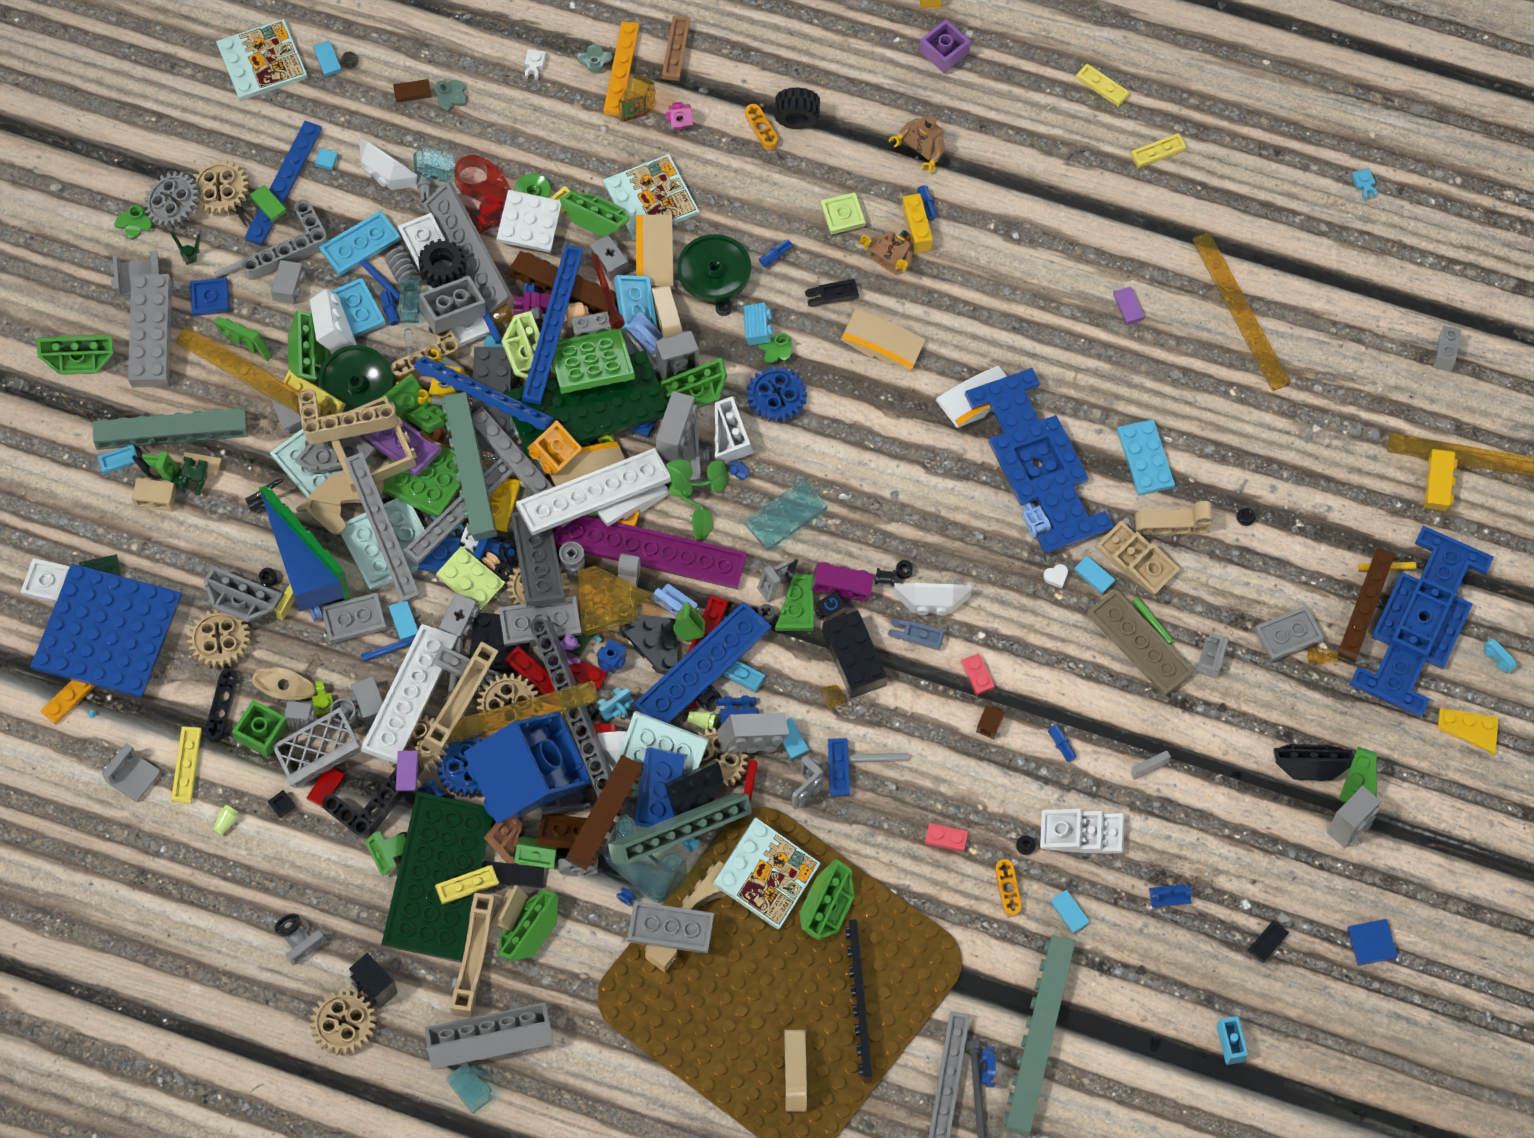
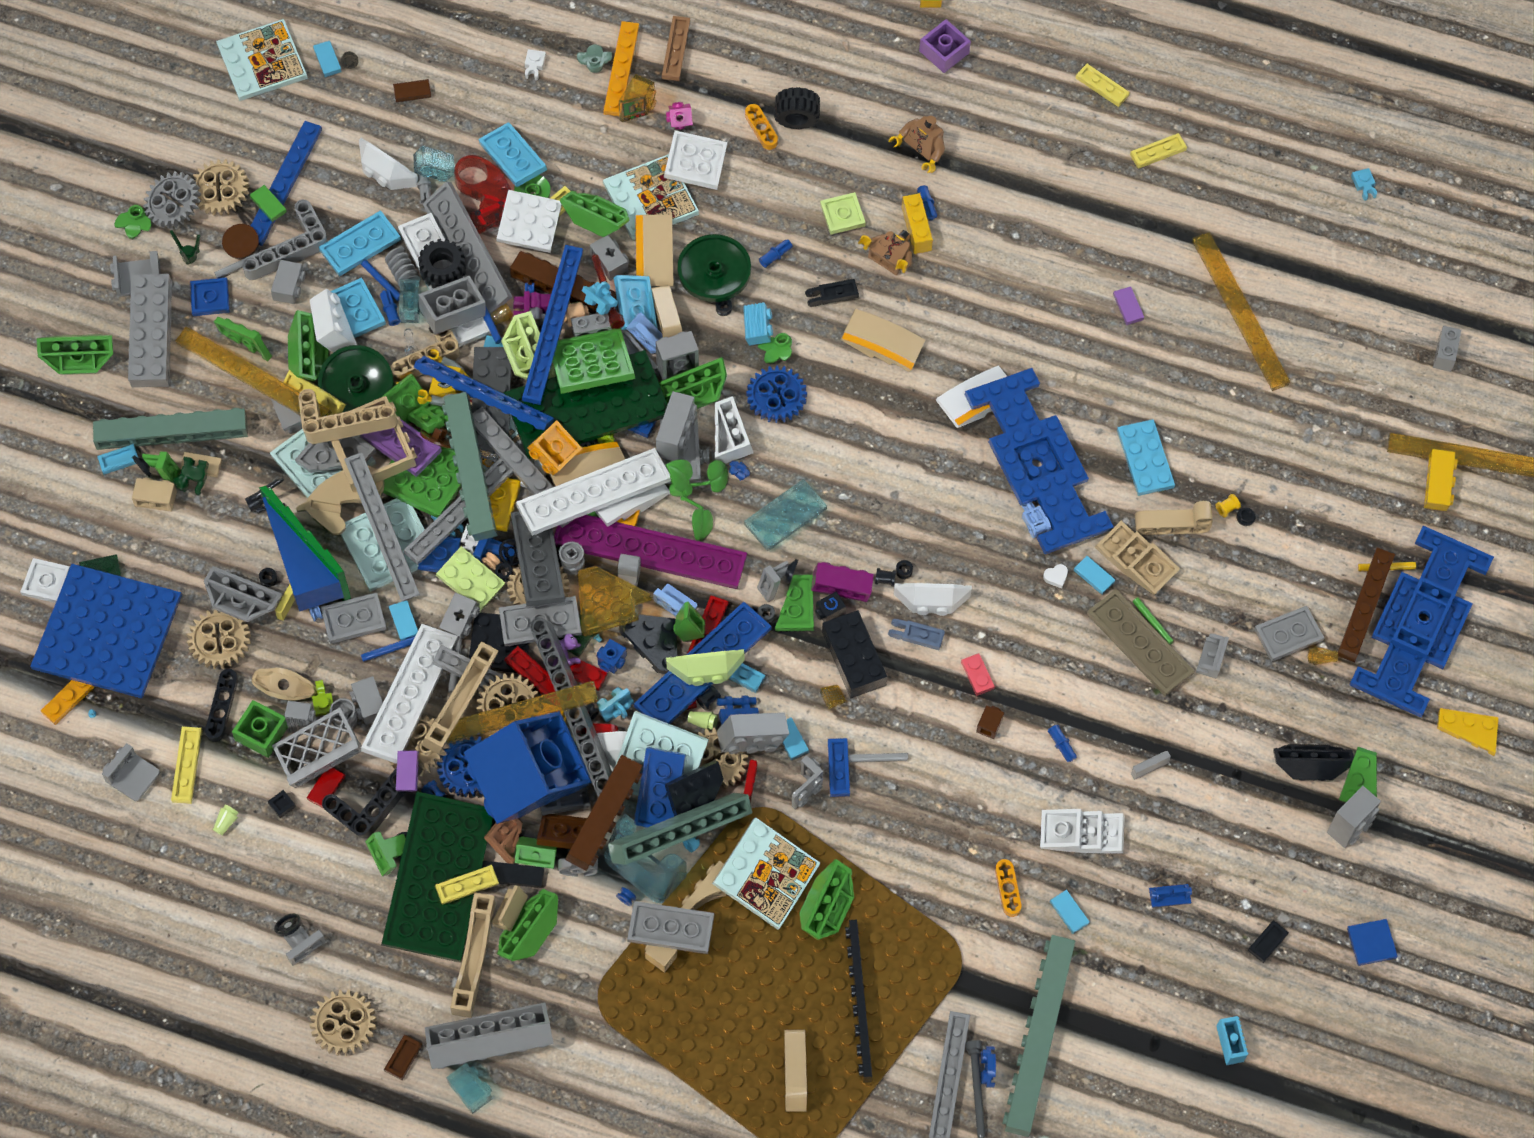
(240, 241): none -> reddish brown piece
(326, 159): medium azure tile -> none
(373, 981): black brick -> none
(403, 1057): none -> reddish brown tile
(452, 94): sand green plate -> none
(512, 154): none -> medium azure plate
(600, 294): none -> medium azure hips
(695, 160): none -> white plate
(706, 667): none -> yellowish green wedge
(946, 837): coral plate -> none
(1025, 850): black plate -> none
(1228, 505): none -> yellow bush
(1499, 655): medium azure plate -> none

